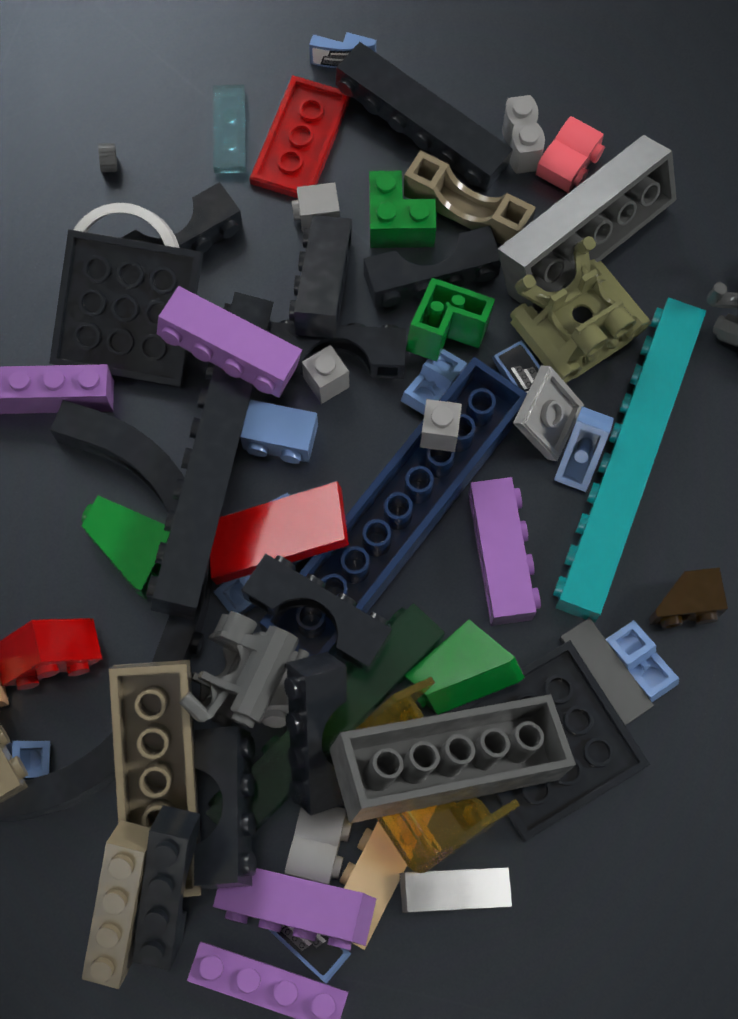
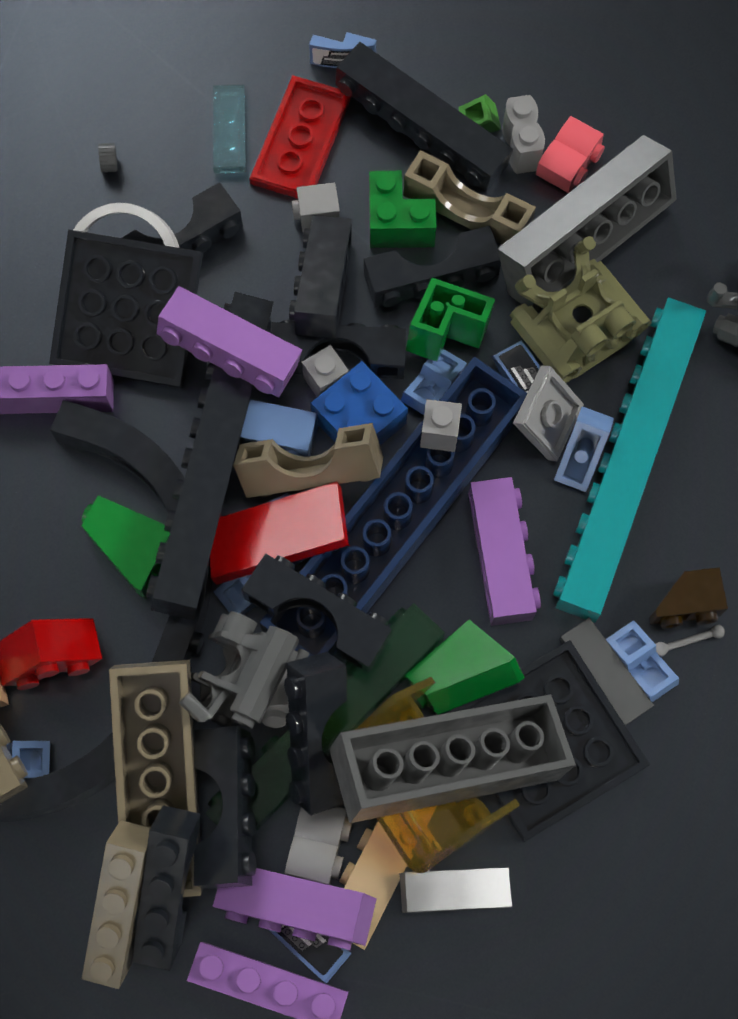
(270, 470): none -> dark tan arch
(360, 400): none -> blue brick
(483, 112): none -> bright green slope
(716, 631): none -> light grey hinge

